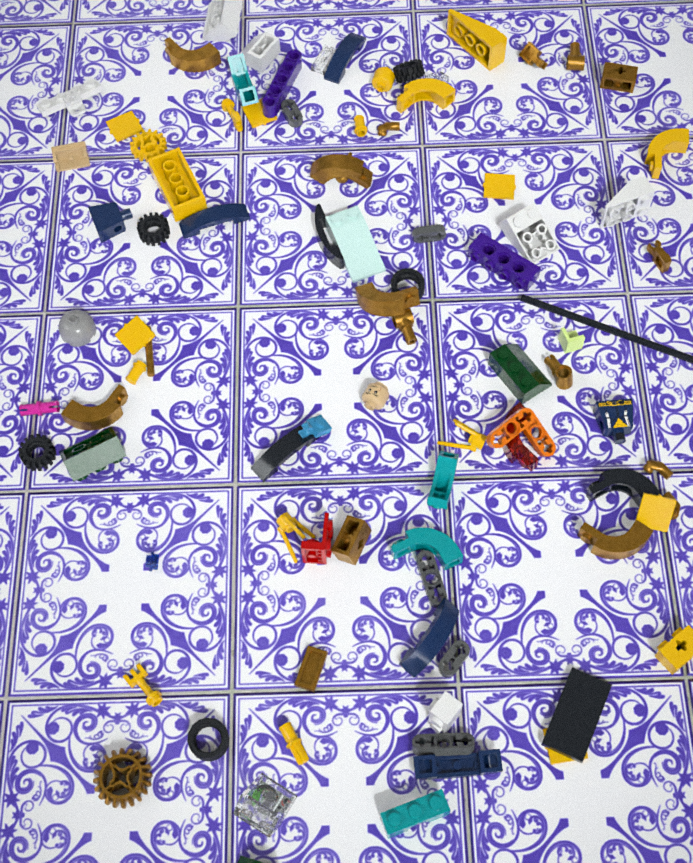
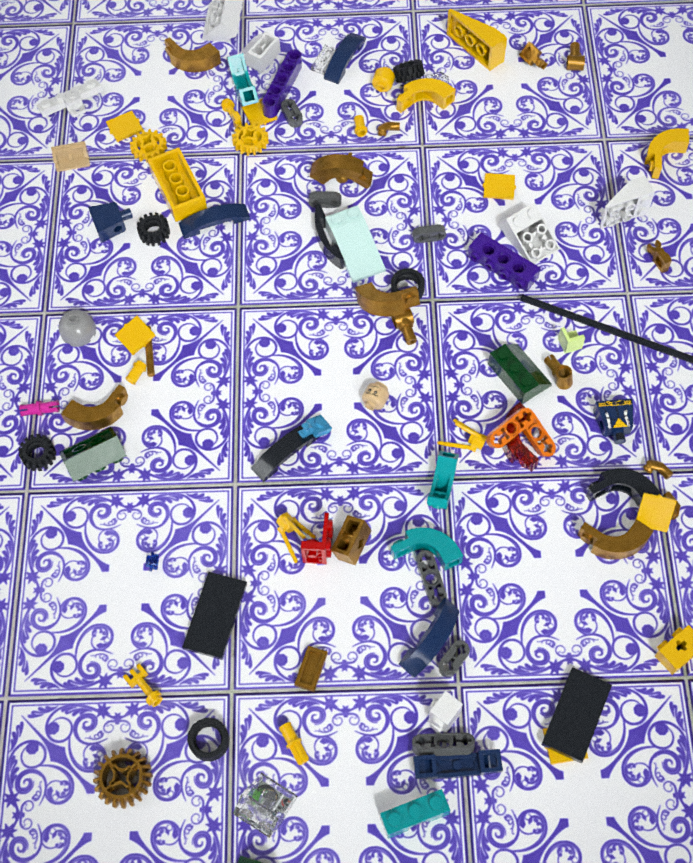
(215, 615): none -> black tile
(248, 139): none -> yellow gear
(326, 199): none -> dark grey beam
(619, 77): pearl gold brick -> none

